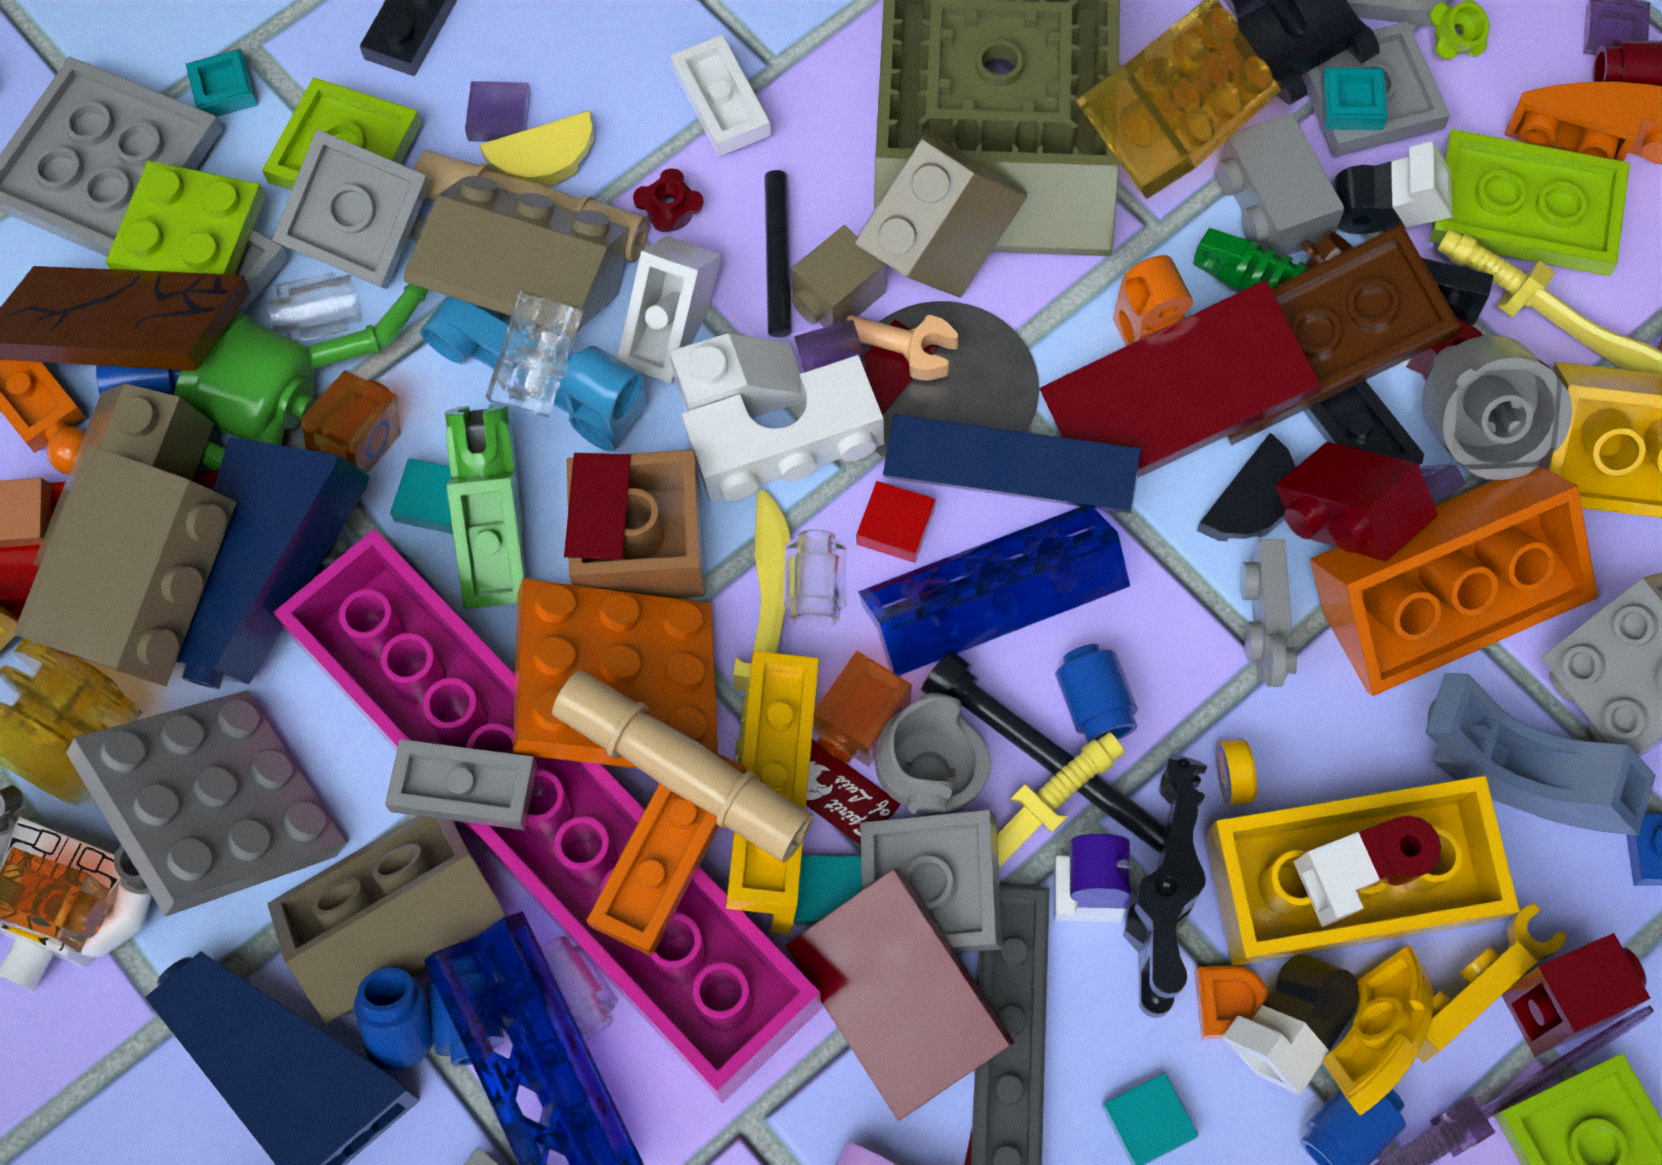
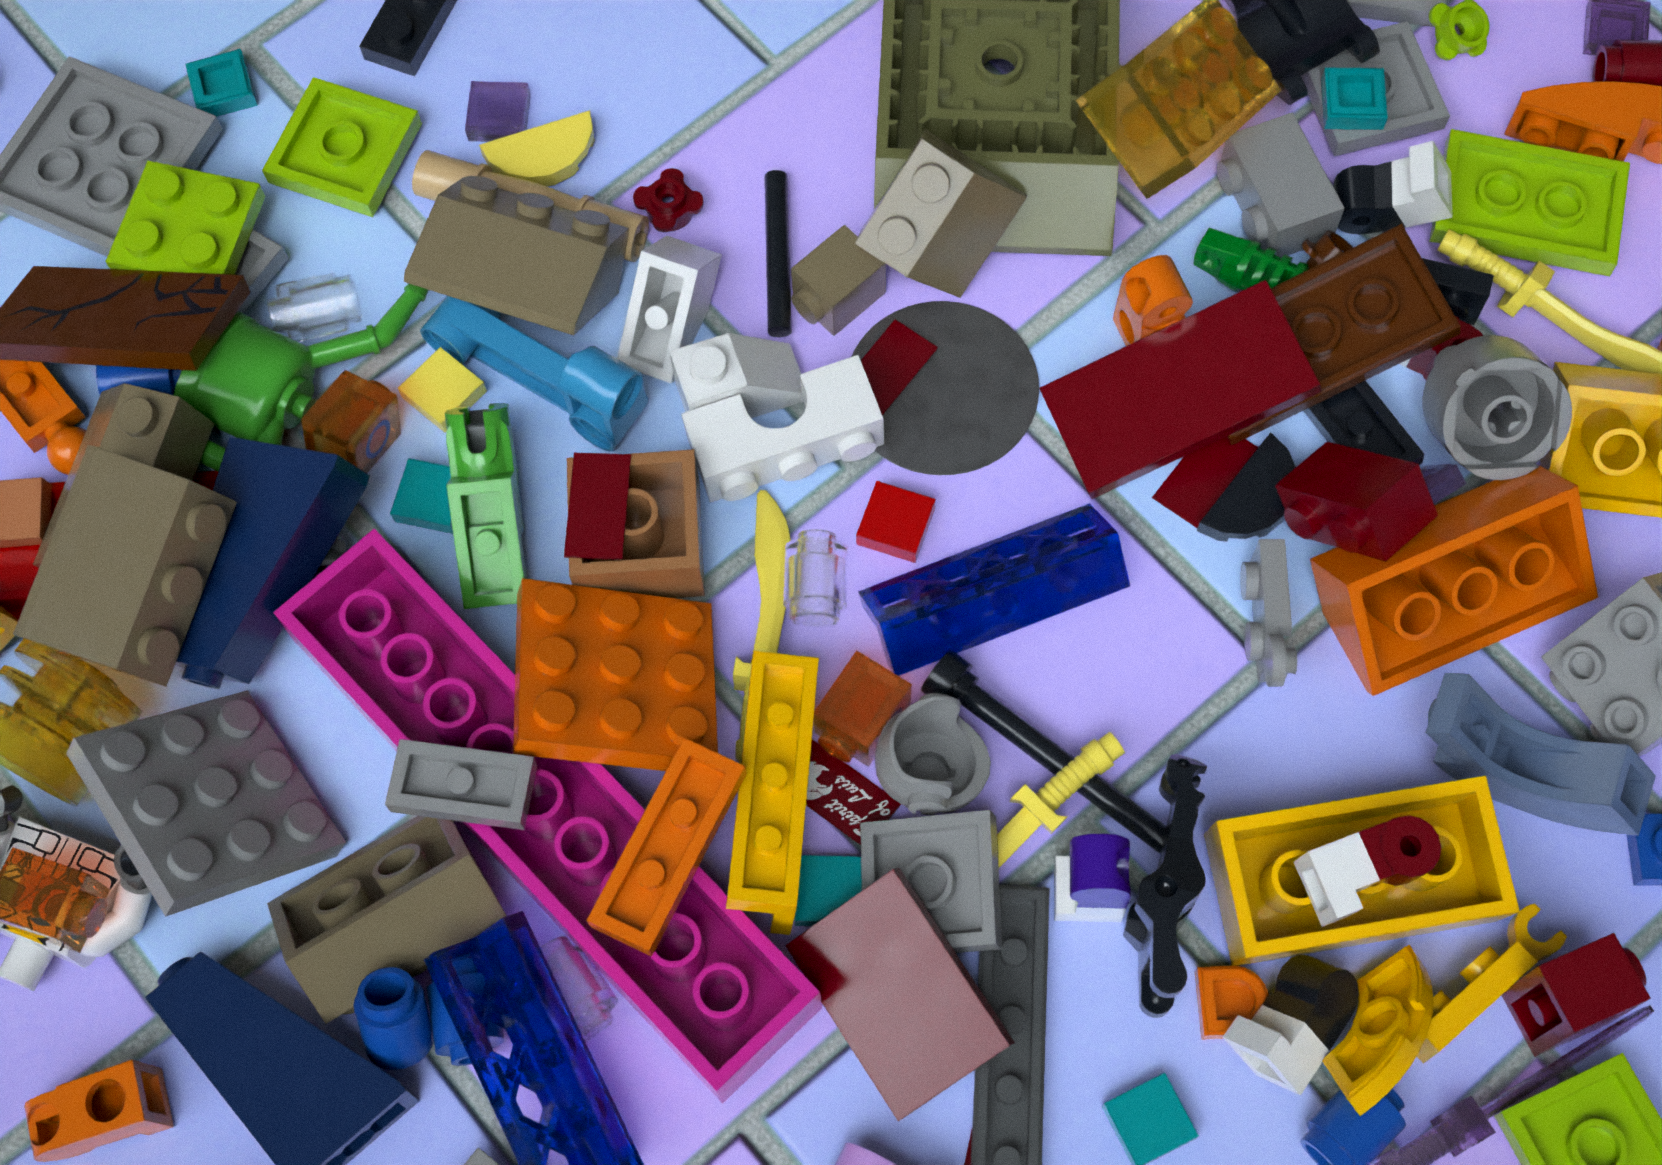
(98, 1111): none -> orange leg
(351, 209): light grey plate -> none
(441, 386): none -> light yellow tile
(534, 353): clear hips -> none
(682, 765): tan piece -> none
(720, 95): white plate -> none
(829, 345): clear purple tile -> none
(912, 343): light nougat bar -> none
(1012, 463): dark blue tile -> none
(1097, 693): blue brick -> none
(1203, 478): none -> dark red sticker
(1236, 772): yellow tile -> none

